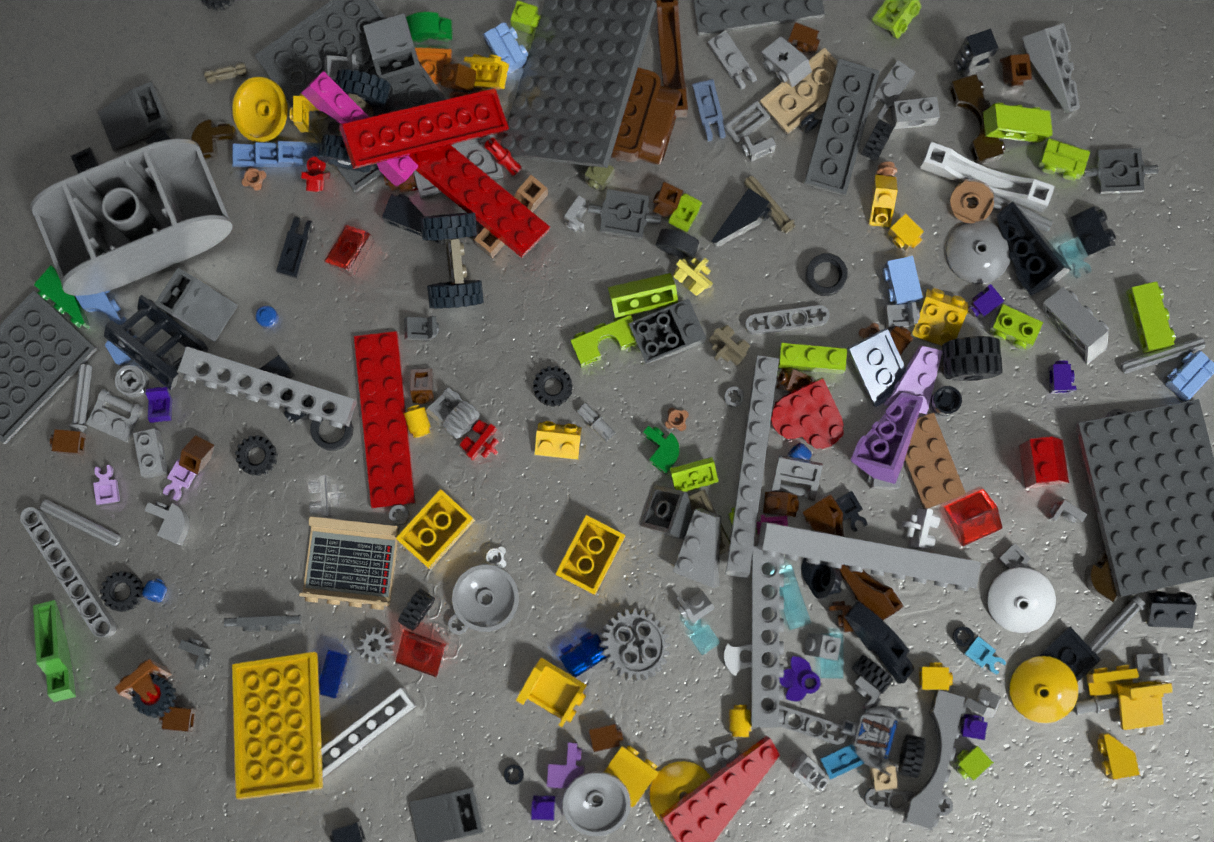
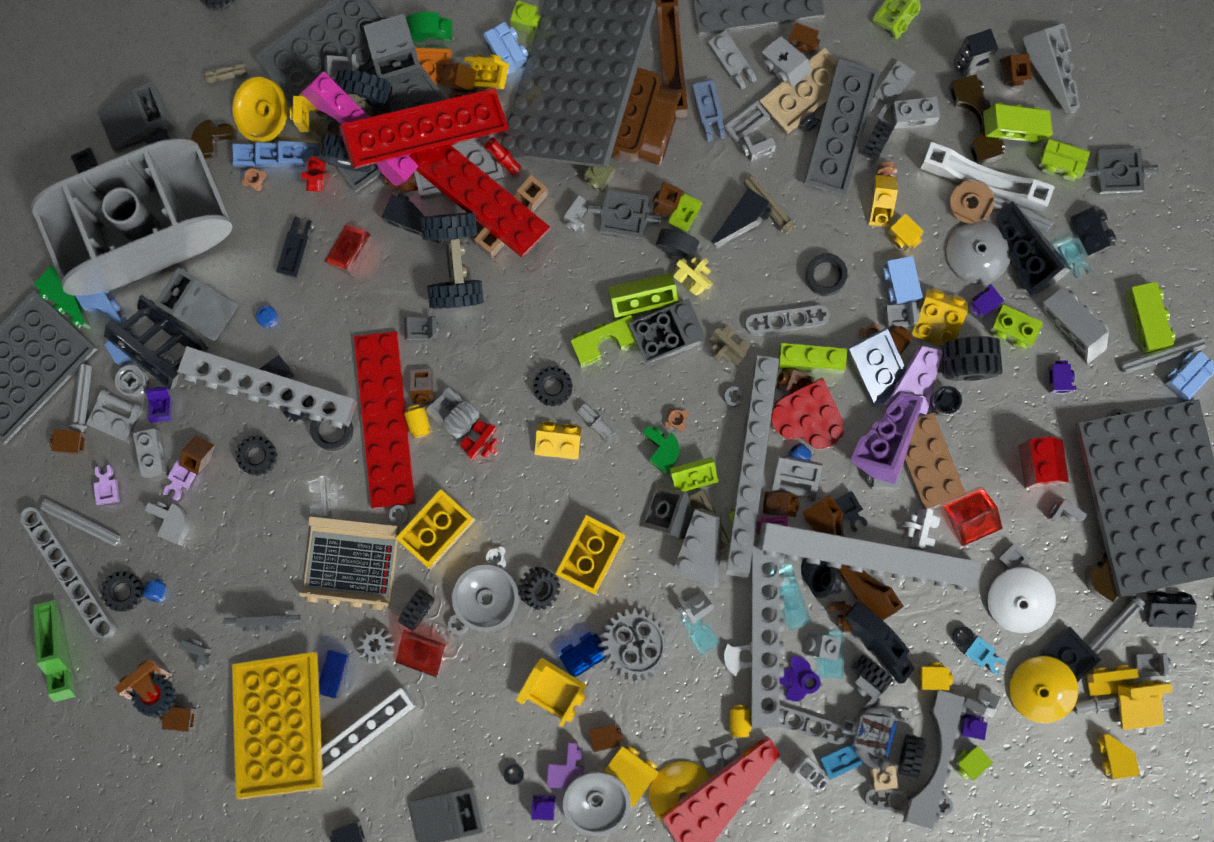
(530, 583): none -> black tyre

